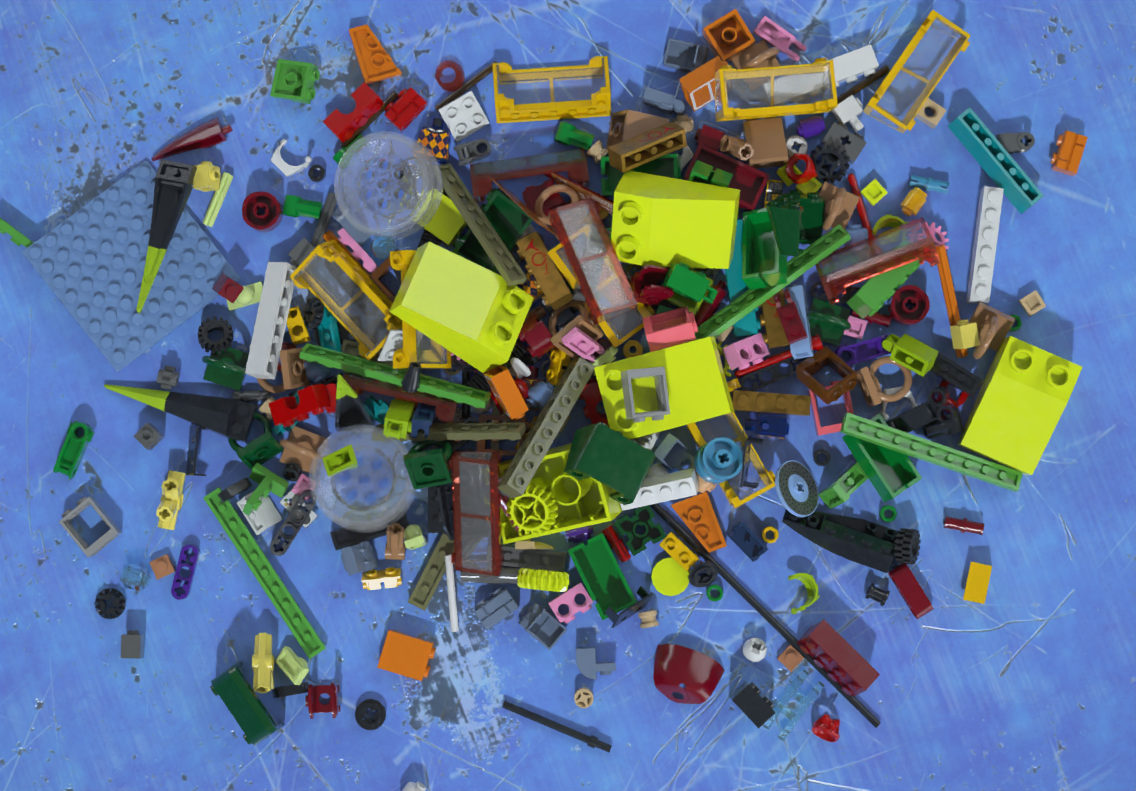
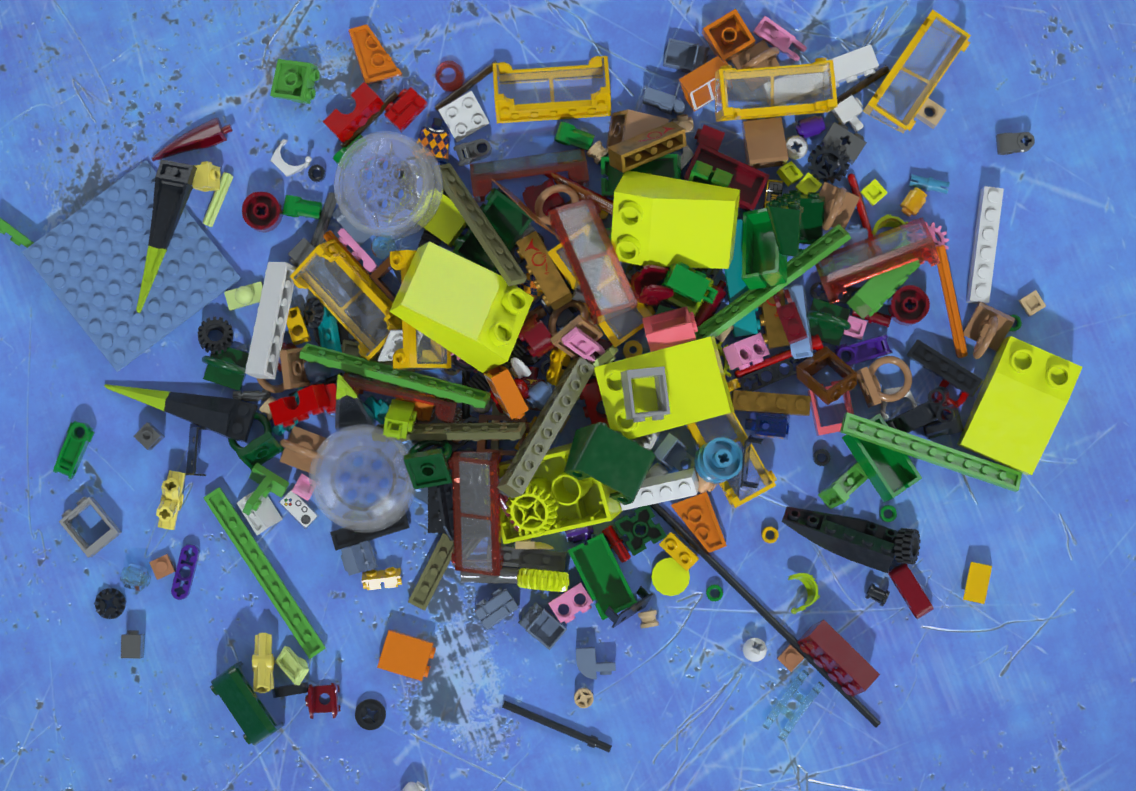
(168, 377): dark grey gear -> none
(227, 288): dark red brick -> none
(234, 490): black beam -> none
(292, 471): black bush -> none
(295, 523): black beam -> none
(340, 460): lime slope -> none
(395, 545): medium nougat piece -> none
(411, 379): black cone -> none
(414, 537): yellowish green tile -> none
(422, 419): dark blue hinge -> none
(451, 593): white bar -> none
(684, 665): dark red piece -> none
(705, 578): black gear -> none
(736, 147): medium nougat piece -> none
(747, 541): dark blue hinge -> none
(752, 704): black brick -> none
(796, 488): piece -> none
(808, 174): red piece -> none
(826, 728): red piece -> none
(910, 353): lime brick -> none
(963, 525): dark red pin -> none
(964, 334): light yellow brick -> none
(995, 160): teal brick -> none
(1068, 153): orange brick -> none

